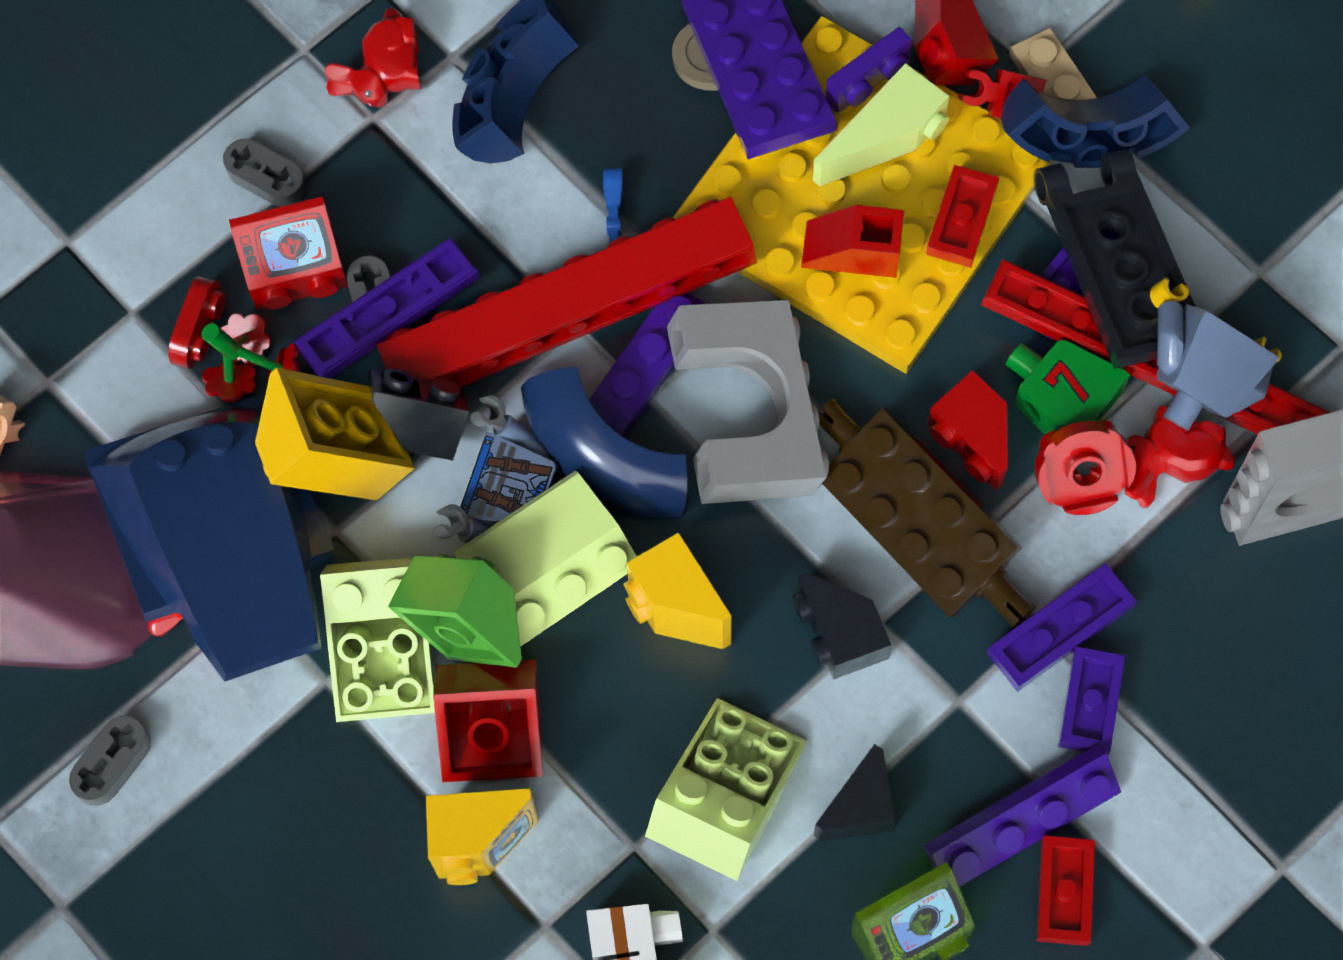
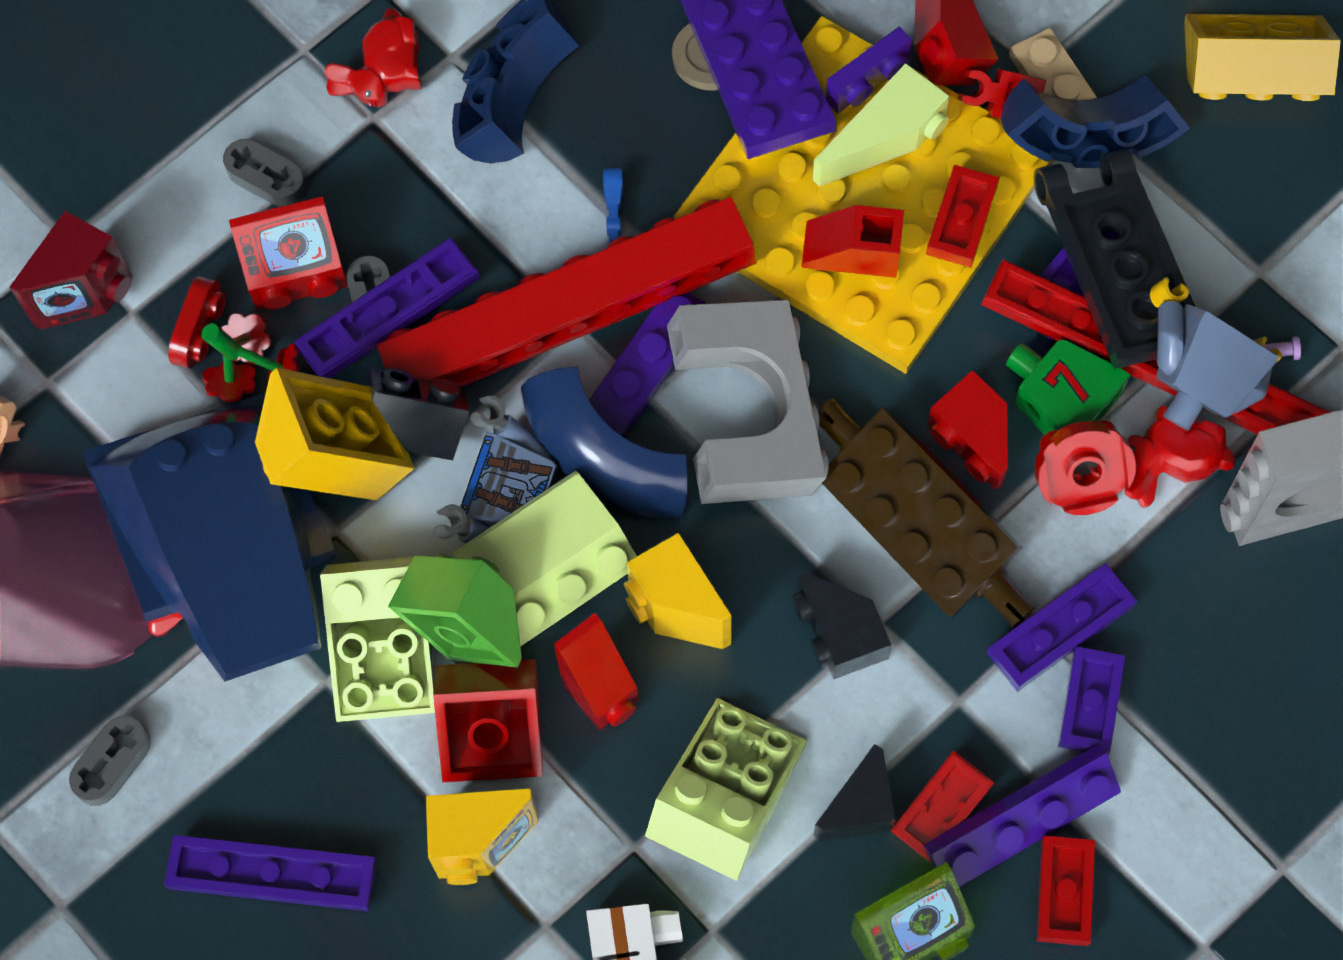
(72, 275): none -> dark red slope
(271, 873): none -> dark purple plate
(596, 674): none -> red slope
(943, 803): none -> red plate
(1261, 55): none -> yellow slope
(1288, 348): none -> lavender piece

